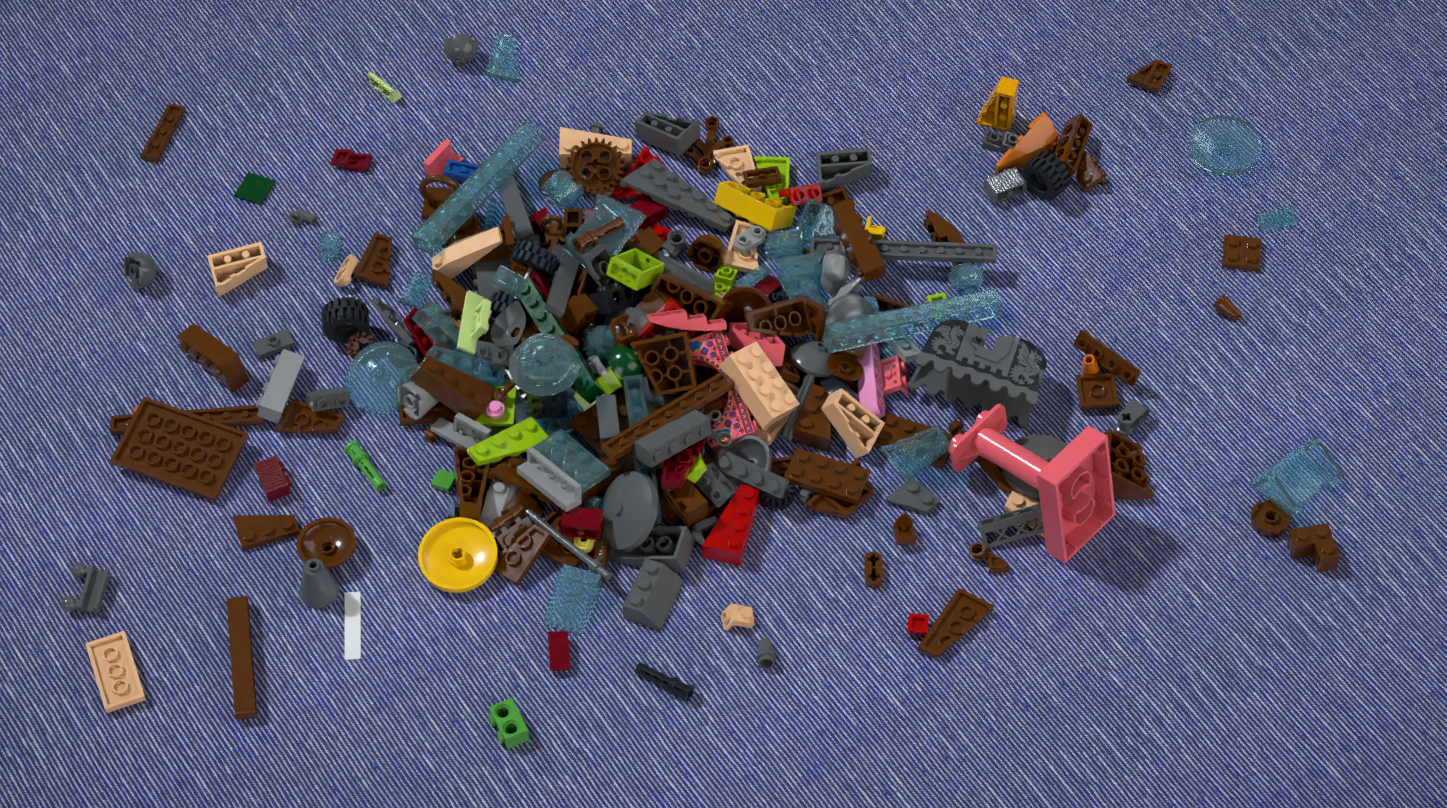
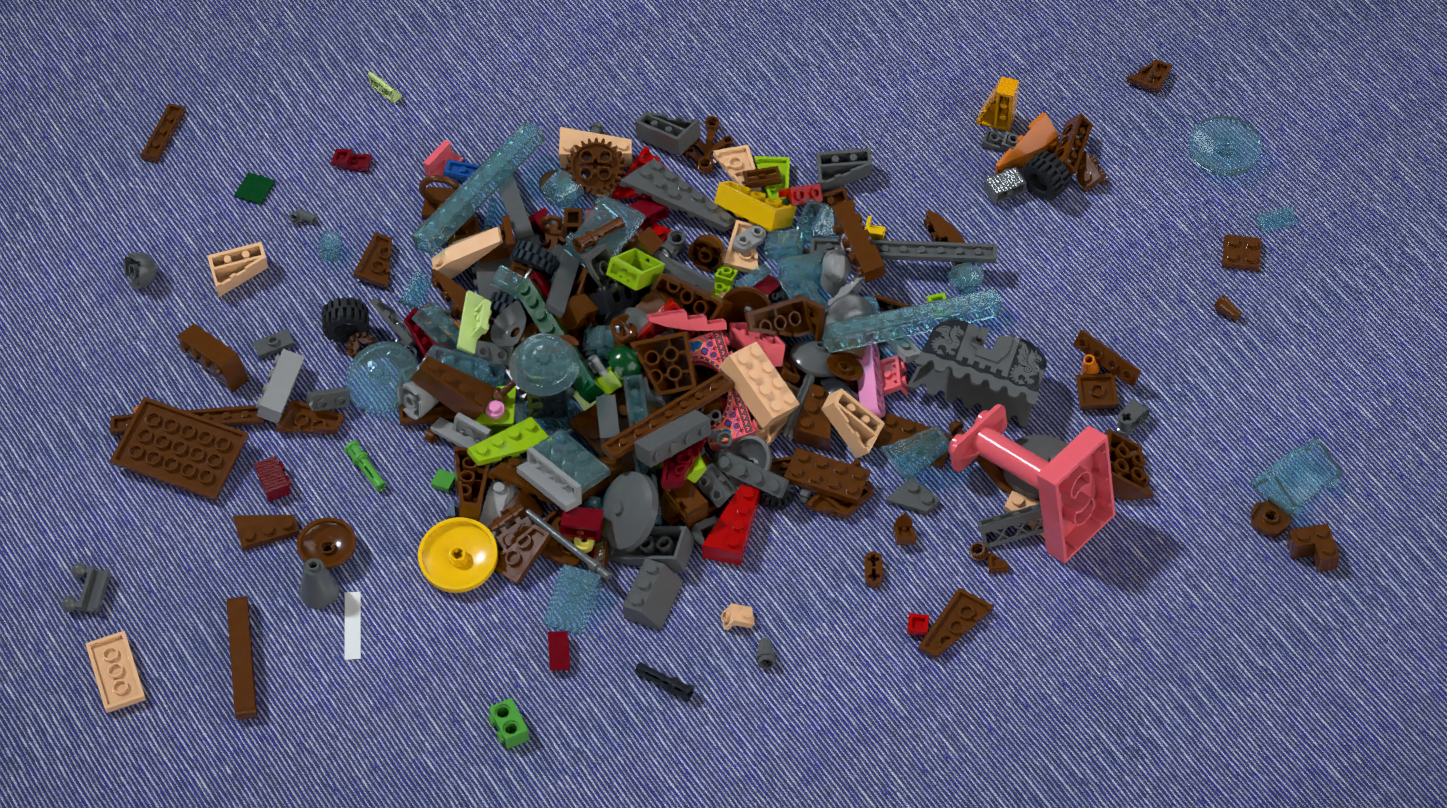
(345, 271): light nougat plate -> none
(460, 48): dark grey cylinder -> none
(503, 59): clear light blue wing -> none

